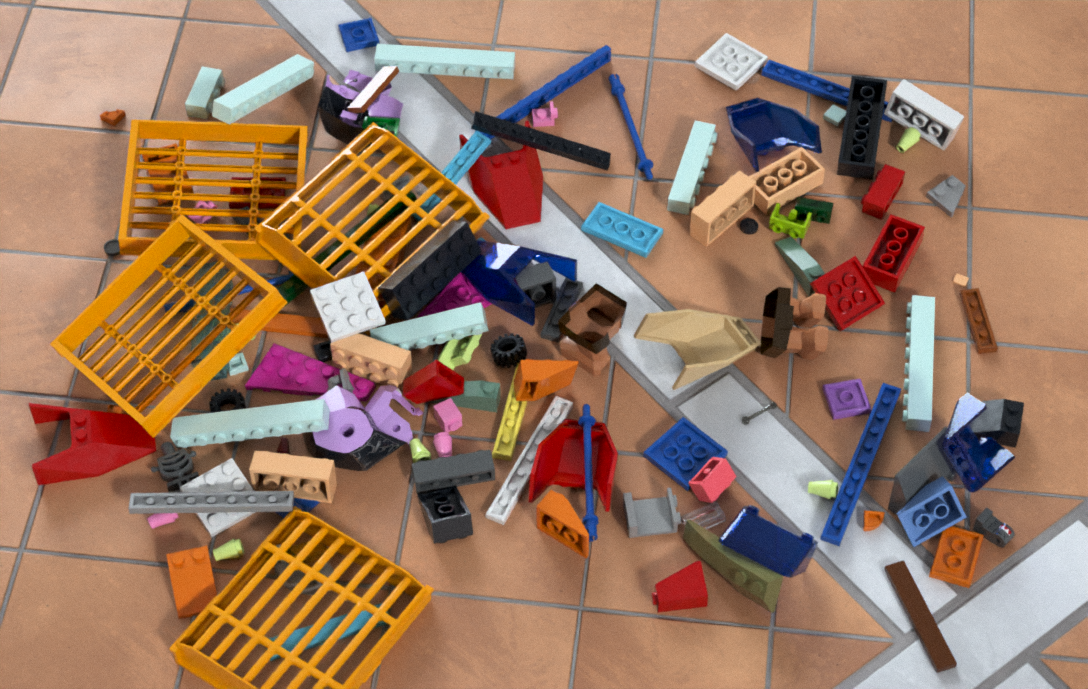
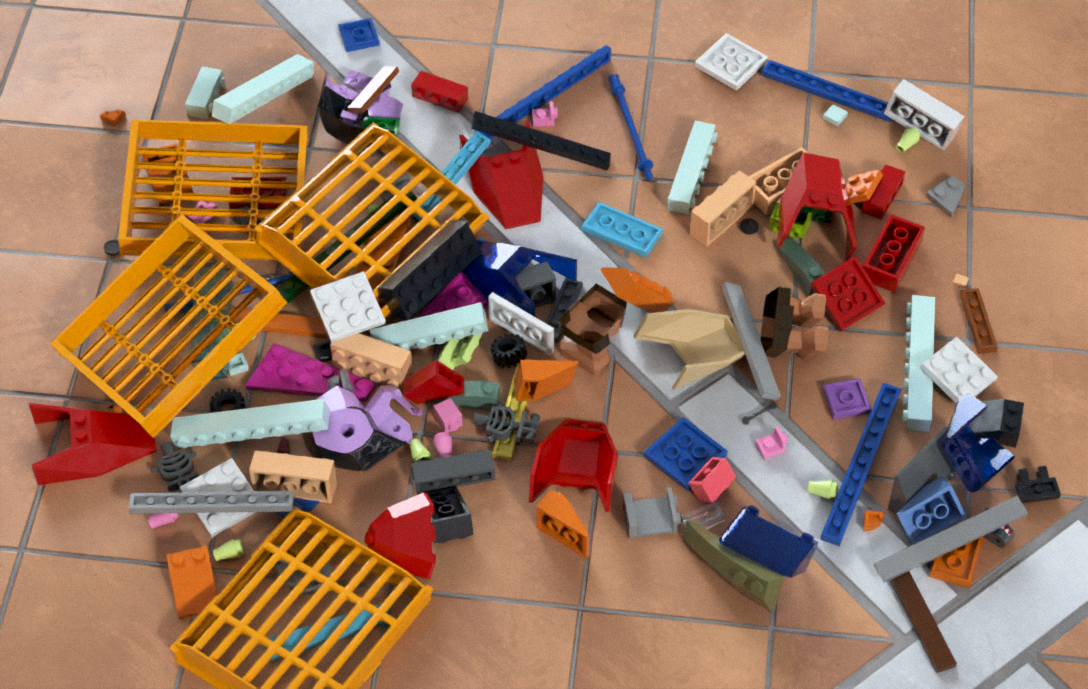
(406, 535): none -> red brick
(439, 91): none -> red brick
(446, 61): light aqua brick -> none
(492, 421): none -> dark grey torso
(520, 473): white tile -> none
(521, 323): none -> white tile
(589, 520): blue bar -> none
(638, 290): none -> orange slope
(681, 590): red slope -> none
(751, 341): none -> light grey tile
(769, 126): clear blue windscreen -> none
(772, 444): none -> bright pink bracket
(818, 185): none -> red windscreen
(861, 186): none -> orange plate
(862, 127): black brick -> none
(950, 539): none -> light grey tile
(958, 370): none -> white plate
(1036, 490): none -> black plate

